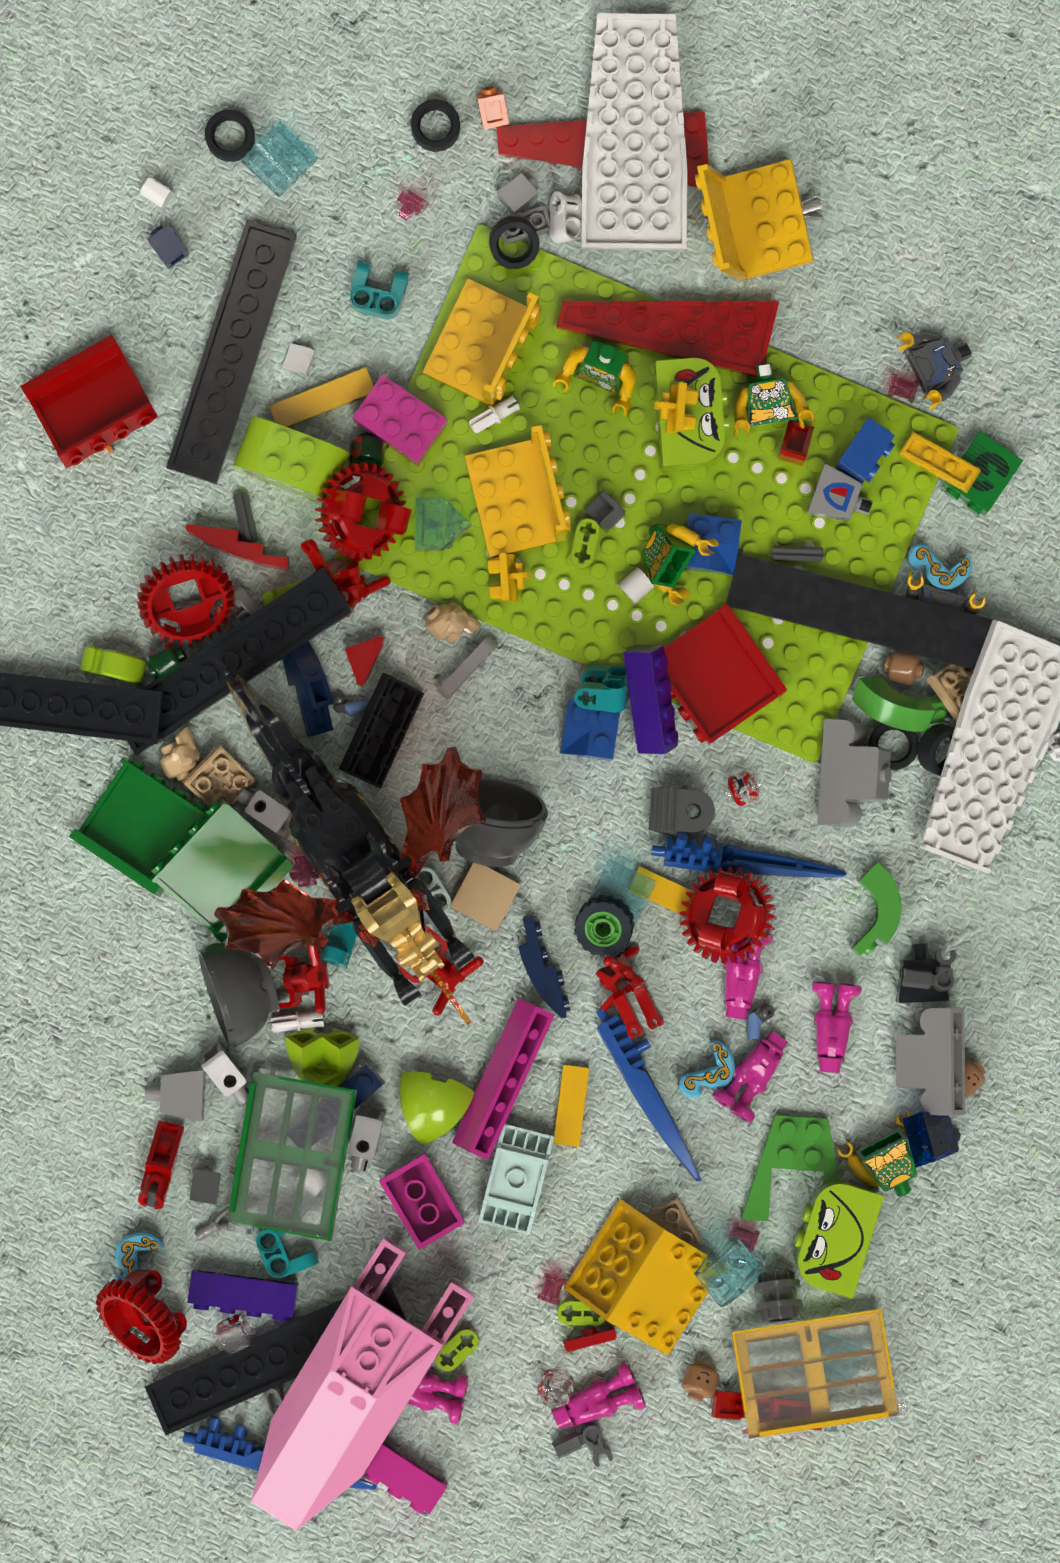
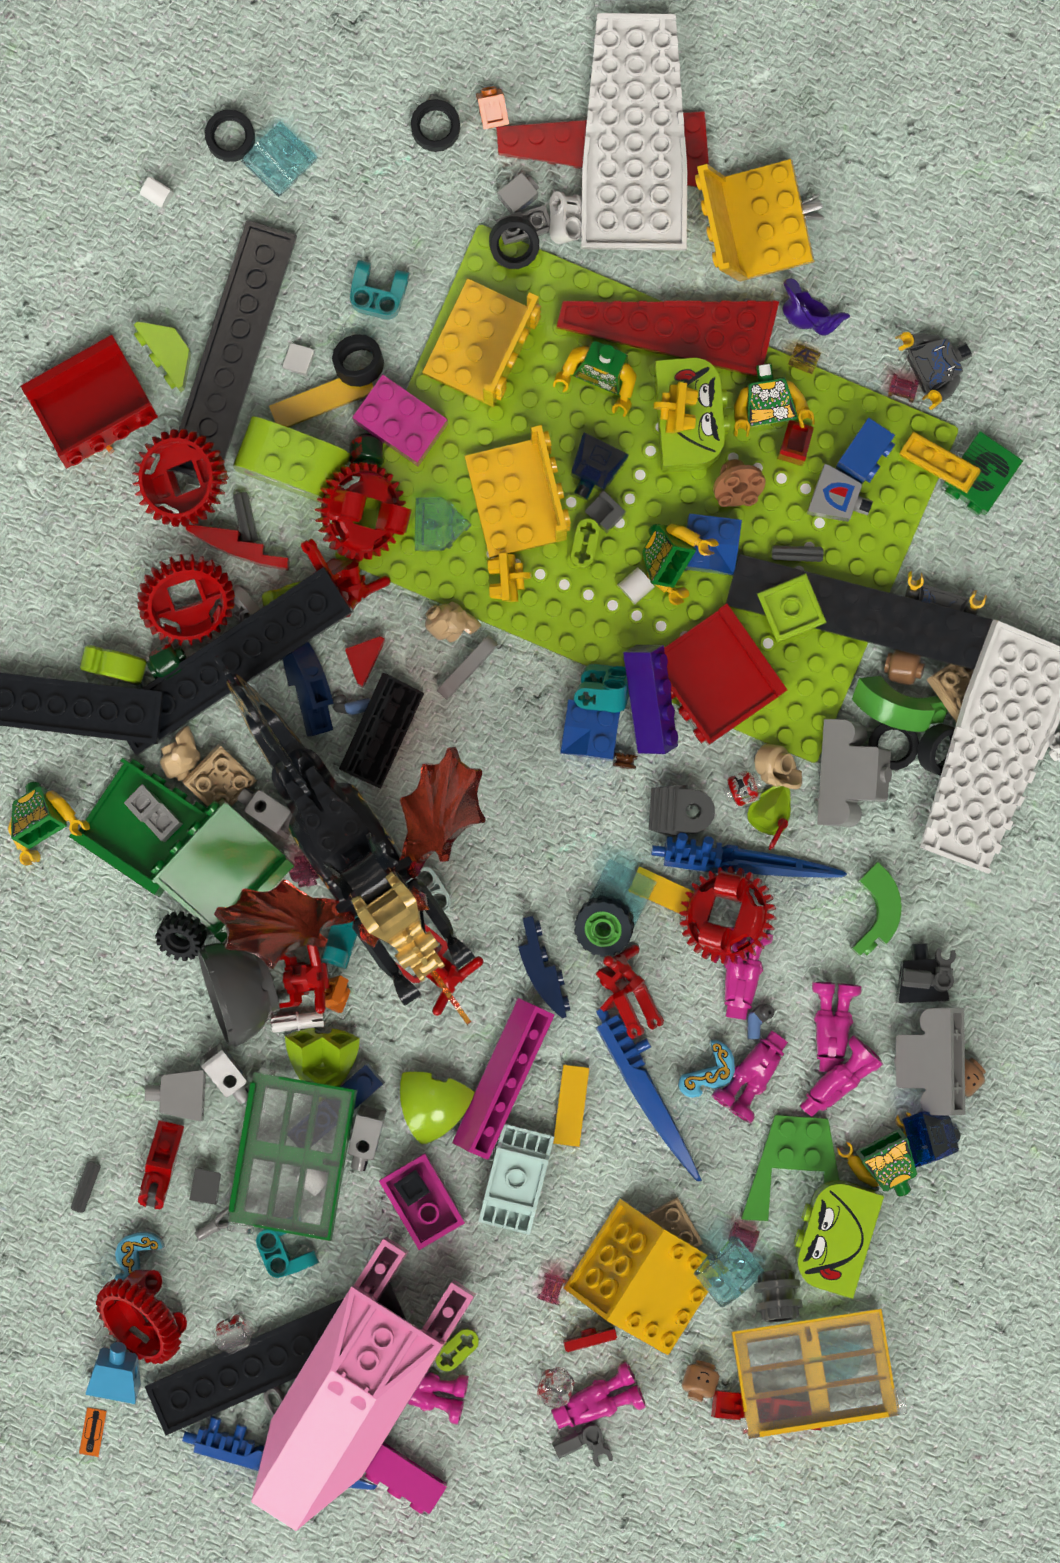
(39, 816): none -> torso
(85, 1187): none -> dark grey axle
(92, 1432): none -> orange sticker
(115, 1375): none -> dark azure torso
(153, 813): none -> light grey slope
(163, 487): none -> red piece
(167, 245): dark blue brick -> none
(167, 350): none -> lime slope
(183, 925): none -> black tyre
(242, 1293): dark purple brick -> none
(337, 994): none -> orange bracket
(355, 343): none -> black tyre
(411, 204): clear pink tile -> none
(412, 1188): none -> black tile
(485, 896): tan tile -> none
(493, 414): white axle -> none
(511, 825): dark grey piece -> none
(578, 1320): lime beam -> none
(596, 465): none -> torso
(625, 761): none -> reddish brown bush
(738, 484): none -> nougat plate
(771, 812): none -> lime piece
(777, 767): none -> tan head
(791, 608): none -> lime tile
(804, 358): none -> clear yellow tile
(808, 313): none -> dark purple hair
(842, 1078): none -> dark pink piece
(934, 571): medium azure animal -> none

